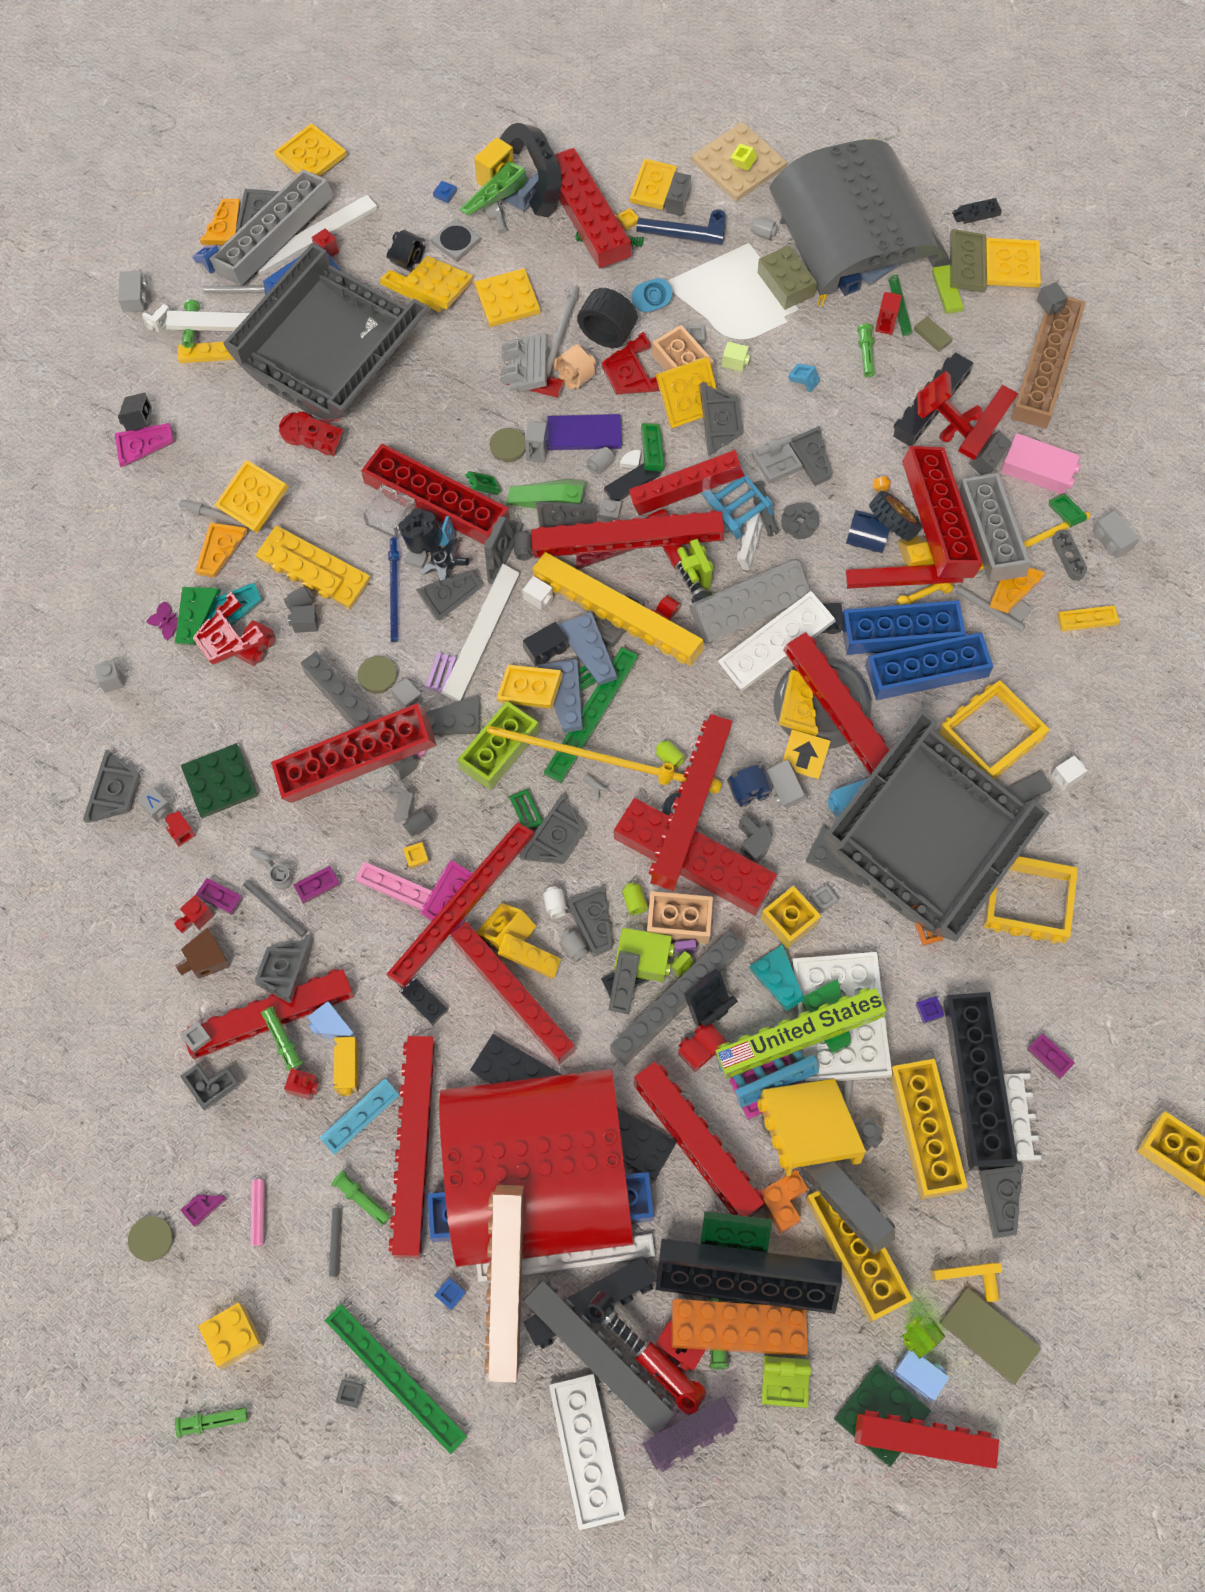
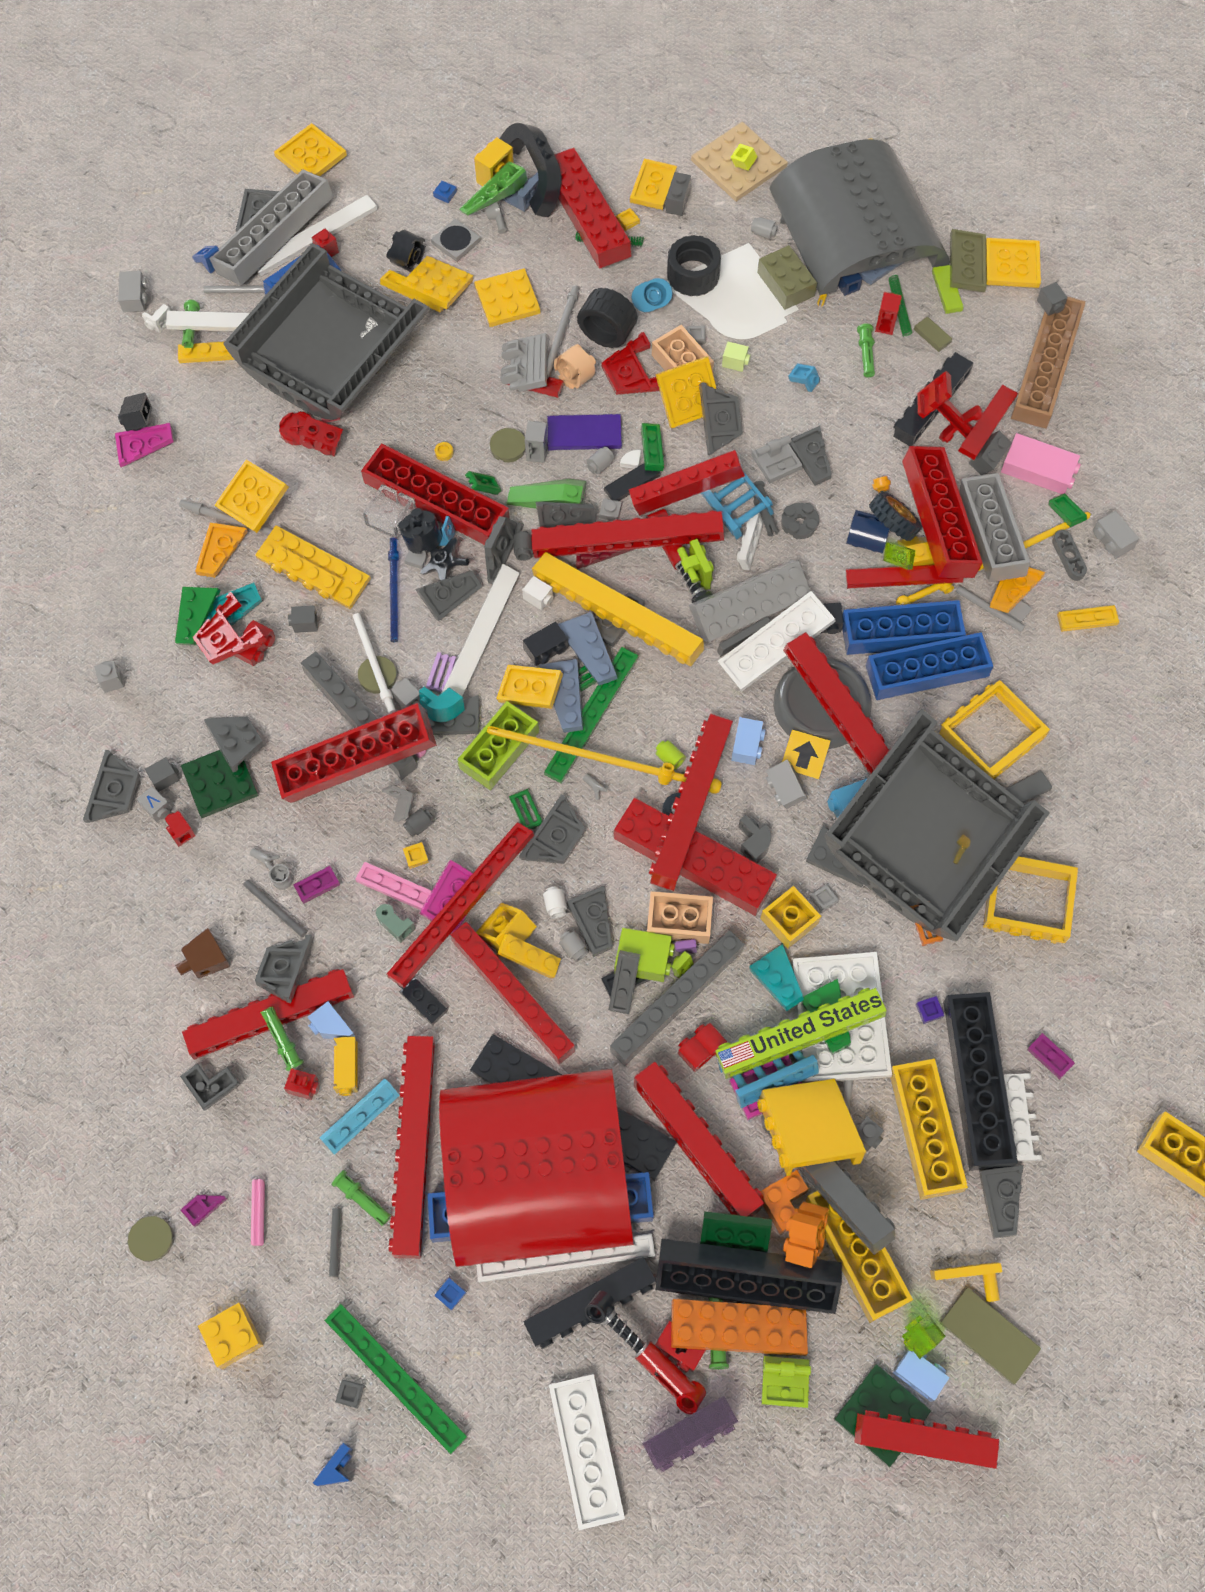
(162, 774): none -> dark grey brick
(164, 620): magenta piece -> none
(194, 913): red brick -> none
(195, 1037): light grey plate -> none
(199, 1423): bright green pin -> none
(219, 896): magenta plate -> none
(223, 224): light orange wing -> none
(234, 738): none -> dark grey wing
(299, 597): dark grey brick -> none
(331, 1472): none -> blue slope
(385, 693): none -> white bar
(393, 924): none -> sand green leg
(442, 707): none -> teal brick
(444, 451): none -> yellow tile
(505, 1285): brick -> none
(602, 1360): dark grey brick -> none
(634, 899): lime brick -> none
(667, 607): red leg -> none
(693, 249): none -> black tyre
(709, 999): black plate -> none
(712, 234): dark blue axle -> none
(731, 643): none -> dark grey tile
(747, 741): none -> light blue brick
(750, 785): dark blue brick -> none
(797, 706): yellow wing -> none
(806, 1234): none -> orange brick
(899, 555): none -> clear neon green plate
(964, 843): none -> clear yellow hand
(977, 211): black hinge -> none
(1069, 772): white brick -> none

